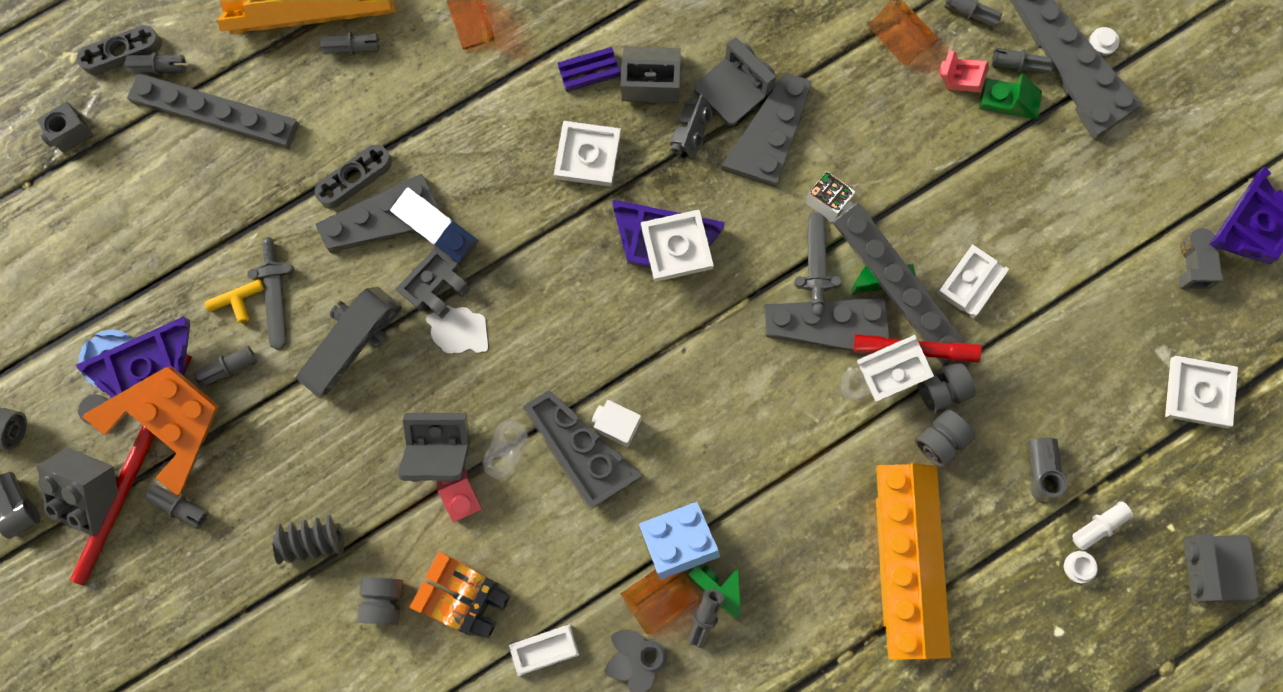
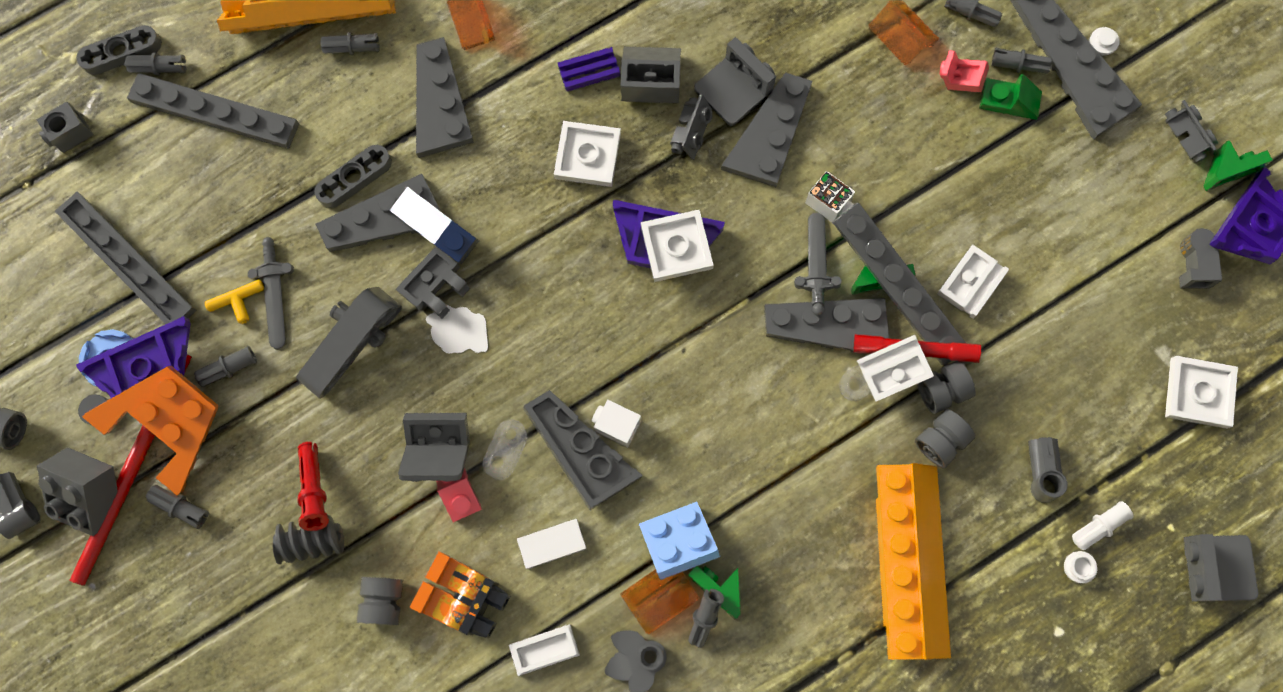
(124, 259): none -> dark grey plate
(311, 496): none -> red pin
(439, 106): none -> dark grey wing
(551, 544): none -> white tile
(1188, 121): none -> dark grey hinge
(1229, 166): none -> green slope

